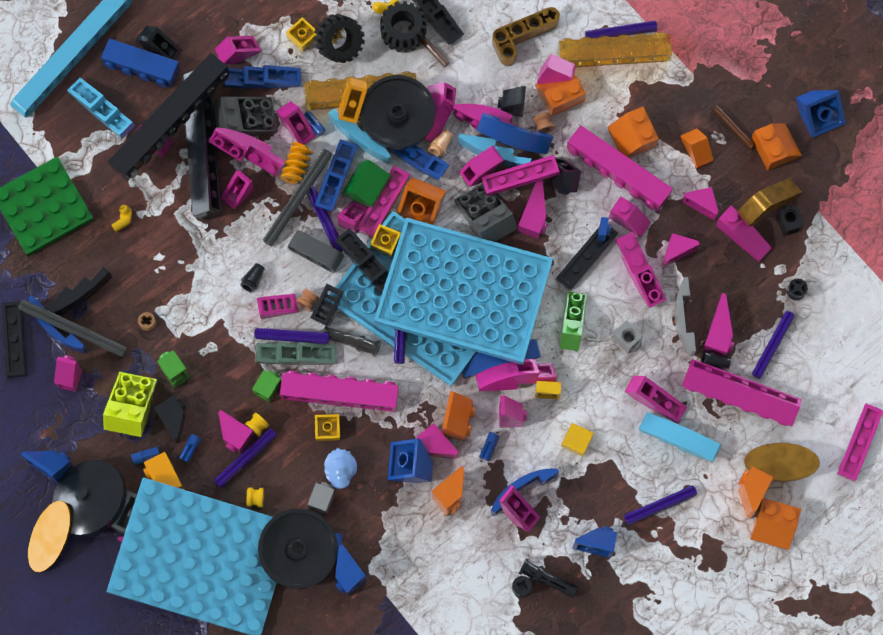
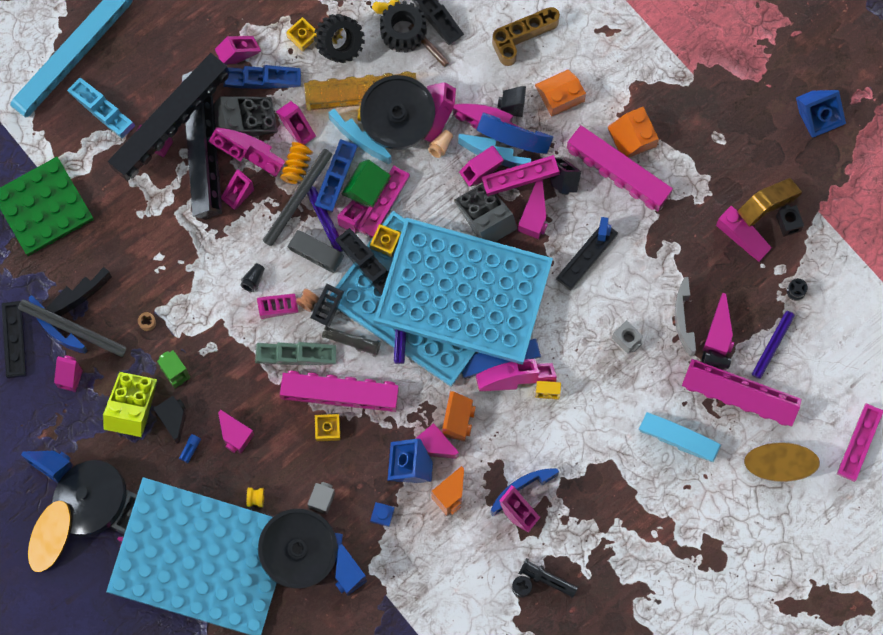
(125, 218): yellow arm -> none
(140, 63): blue brick -> none
(141, 457): blue piece -> none
(157, 42): black slope -> none
(162, 471): light orange brick -> none
(245, 457): dark purple axle -> none
(257, 424): yellow wheel -> none
(267, 385): bright green brick -> none
(291, 336): dark purple axle -> none
(316, 126): blue piece -> none
(340, 468): light blue hair -> none
(352, 100): light orange brick -> none
(382, 514): none -> blue plate
(421, 201): orange slope -> none
(422, 161): blue slope -> none
(489, 446): blue piece -> none
(511, 413): dark pink slope -> none
(544, 122): nougat wheel -> none
(556, 70): dark pink slope -> none
(573, 321): bright green slope -> none
(577, 439): yellow piece -> none
(597, 542): blue slope -> none
(616, 50): clear yellow brick -> none
(629, 29): dark purple axle -> none
(629, 217): dark pink slope -> none
(639, 270): dark pink slope -> none
(655, 398): dark pink slope -> none
(660, 505): dark purple axle -> none
(679, 248): dark pink slope -> none
(697, 147): orange slope -> none
(702, 201): dark pink slope -> none
(731, 124): reddish brown bar -> none
(752, 489): orange slope -> none
(775, 145): orange slope -> none
(775, 523): orange slope -> none

